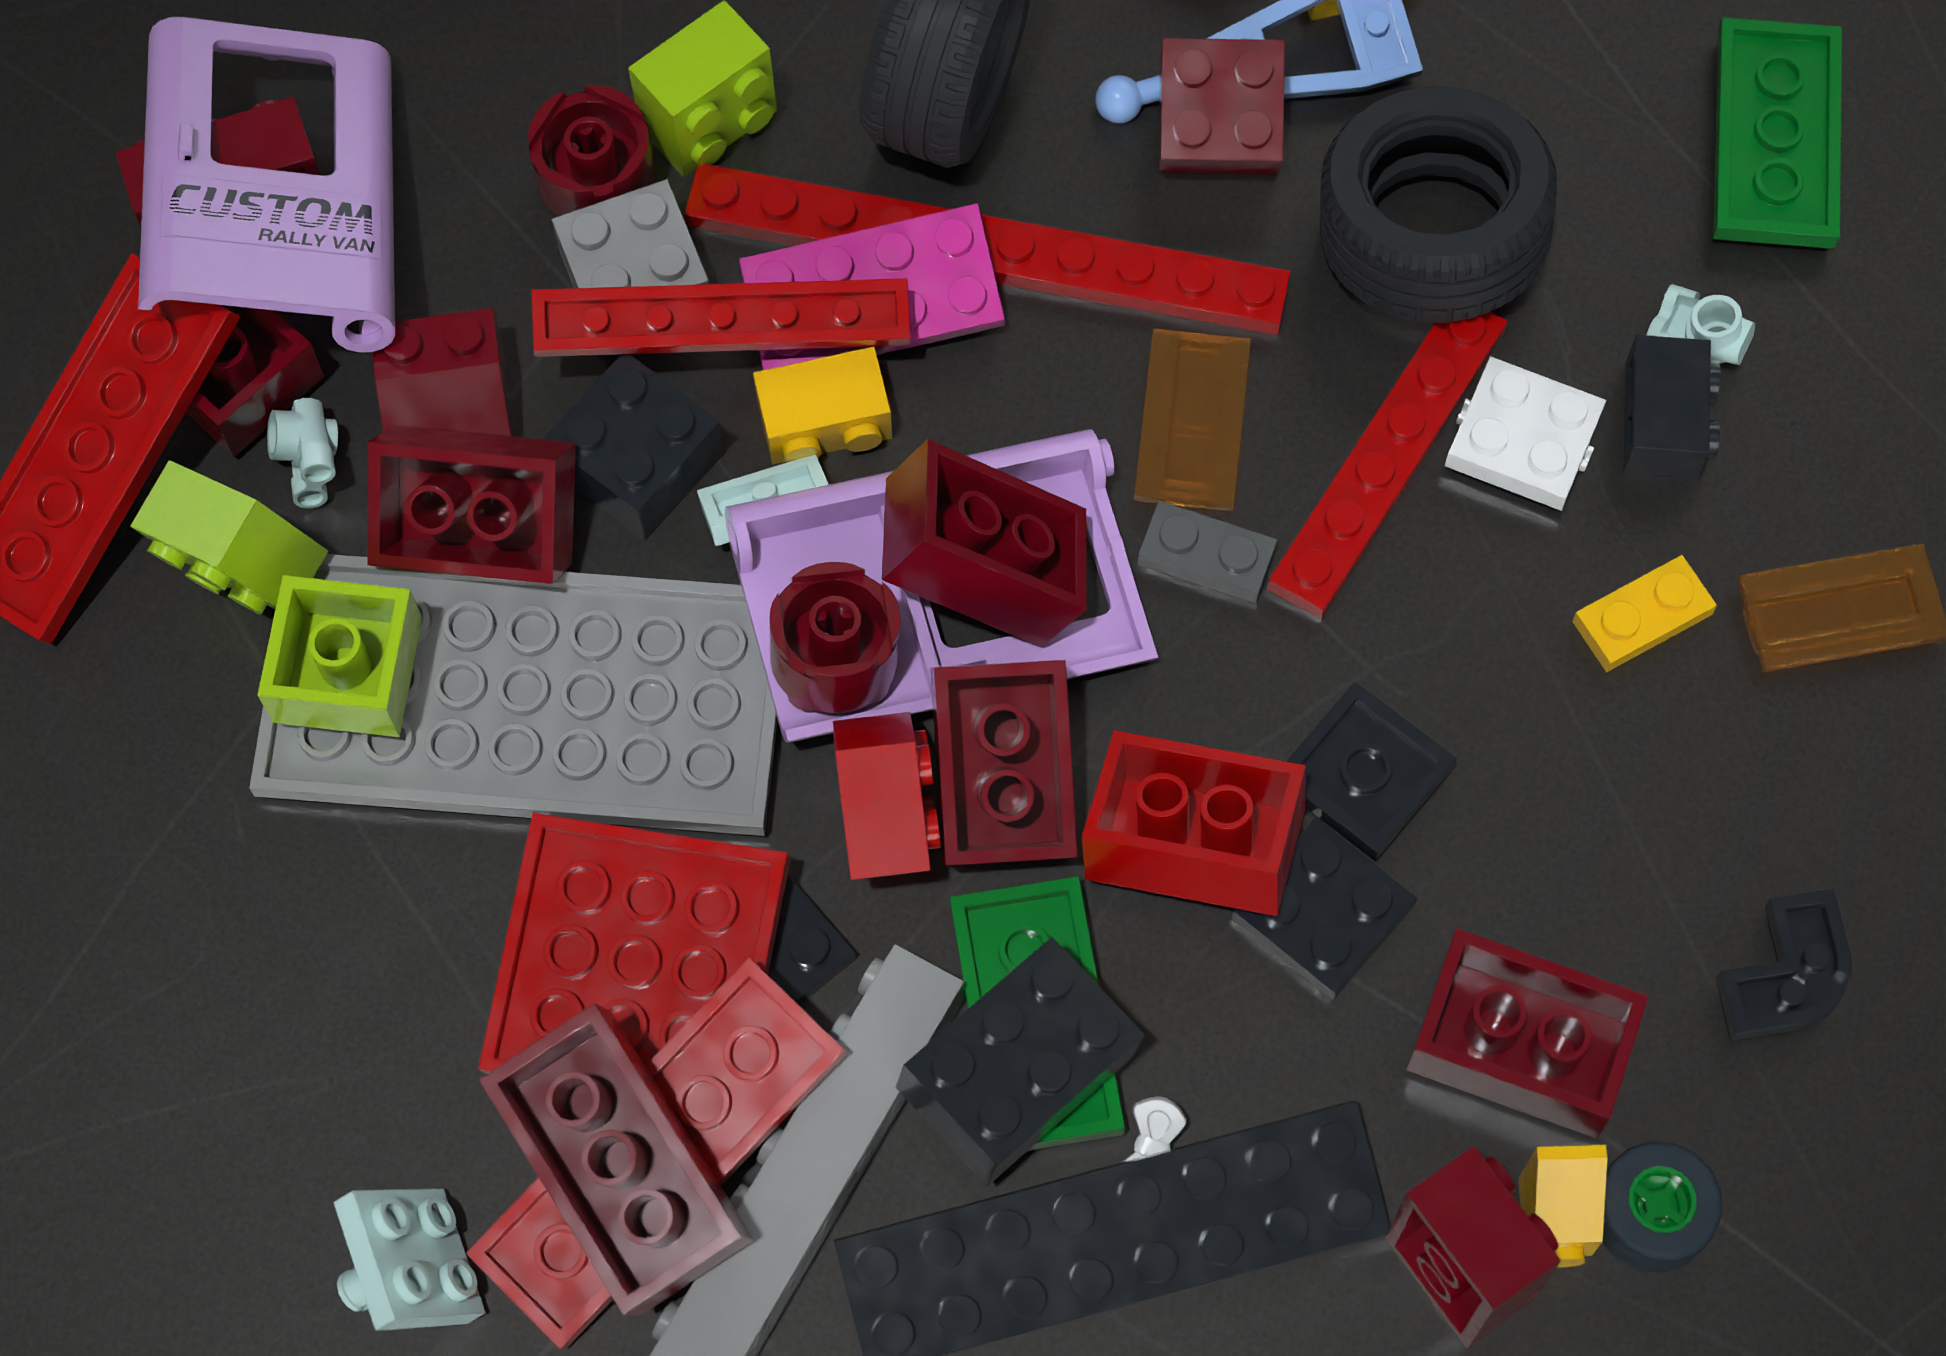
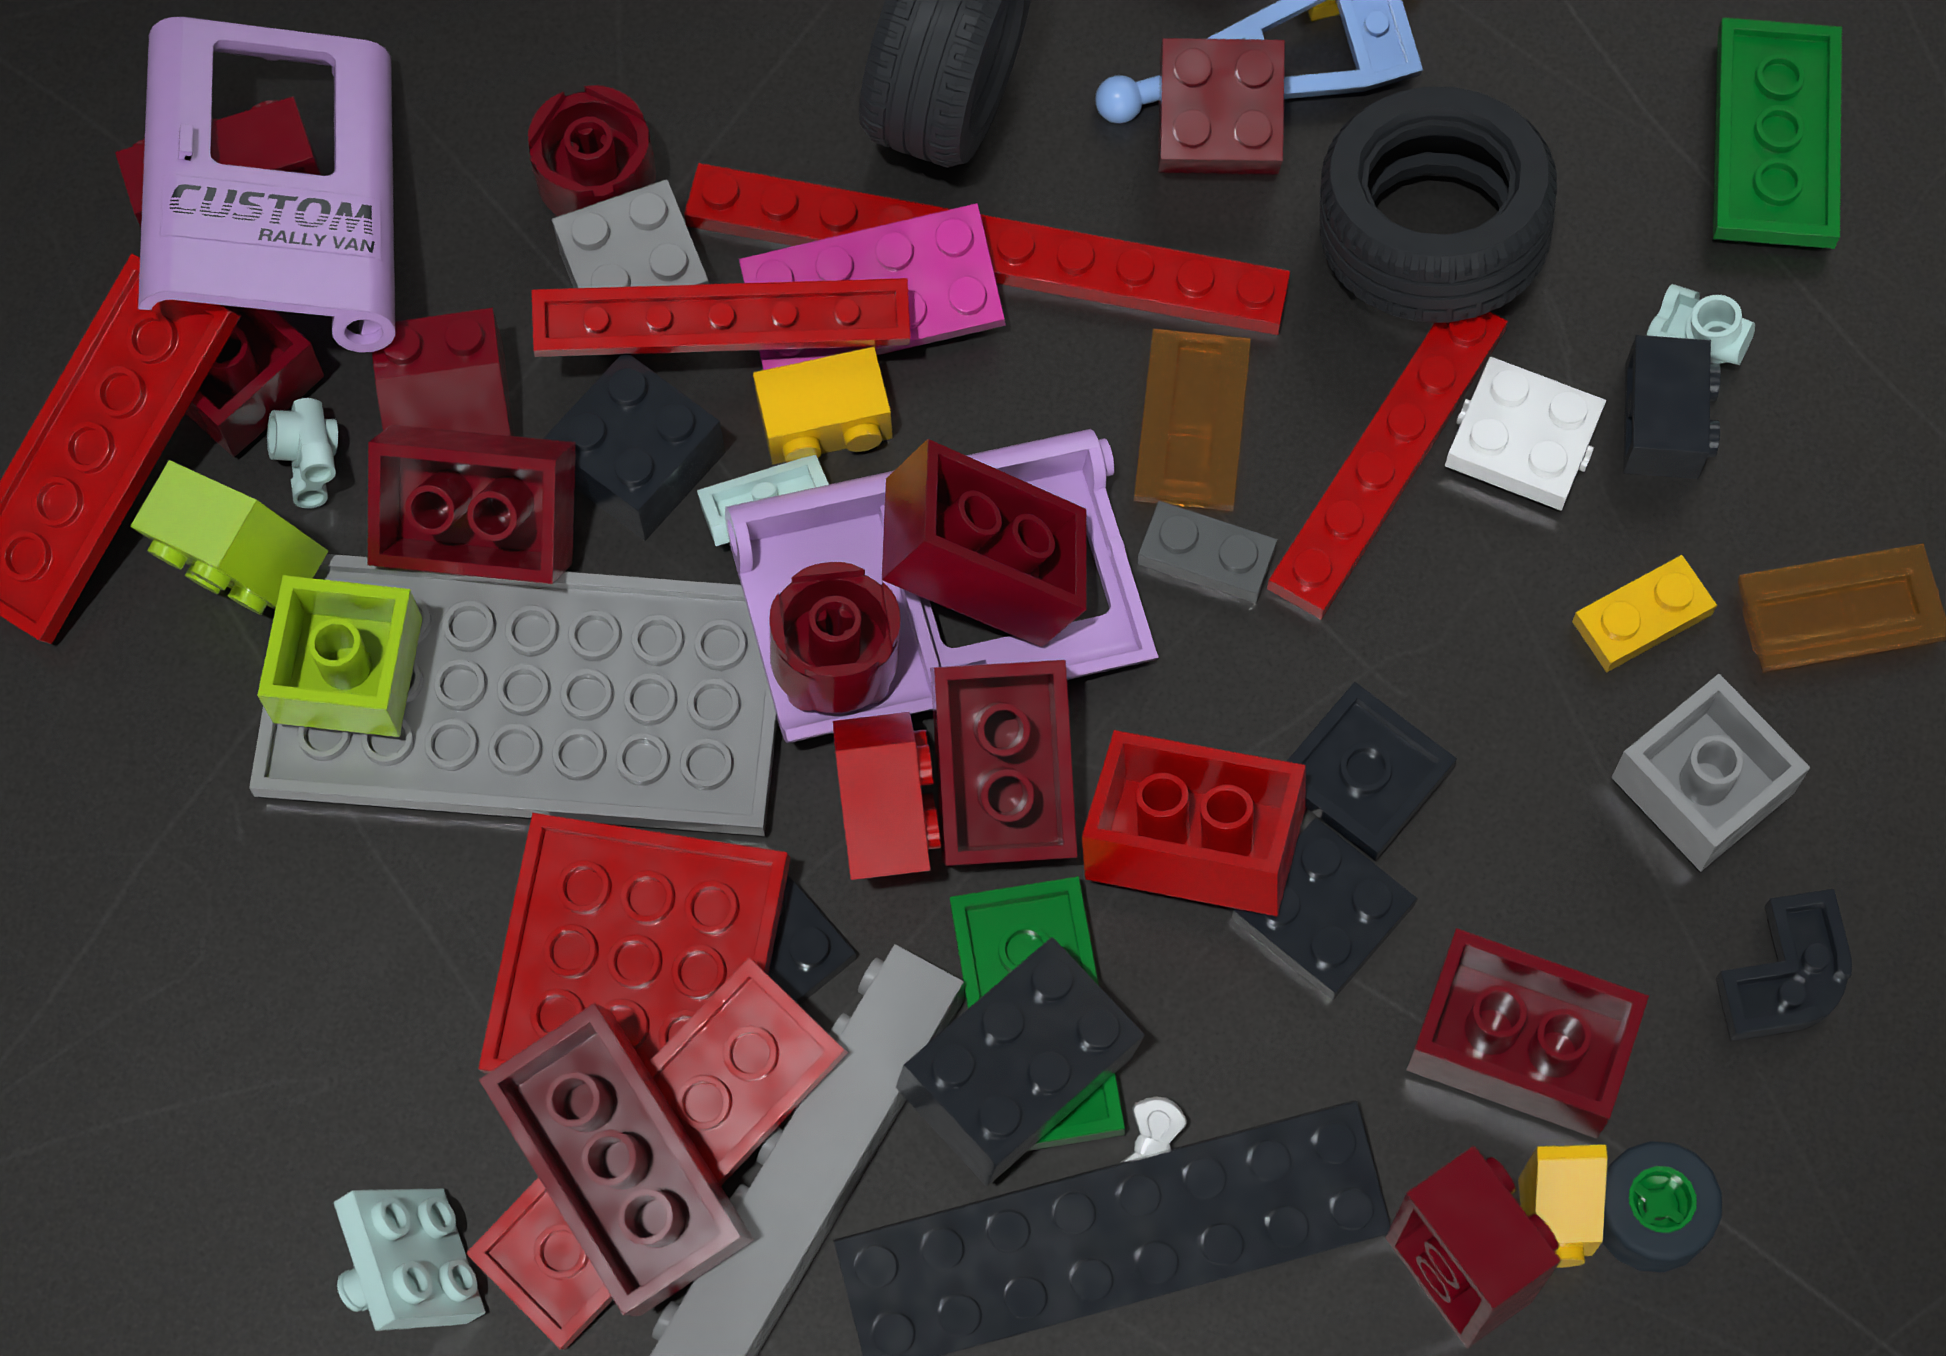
(705, 88): lime brick -> none
(1710, 772): none -> light grey brick

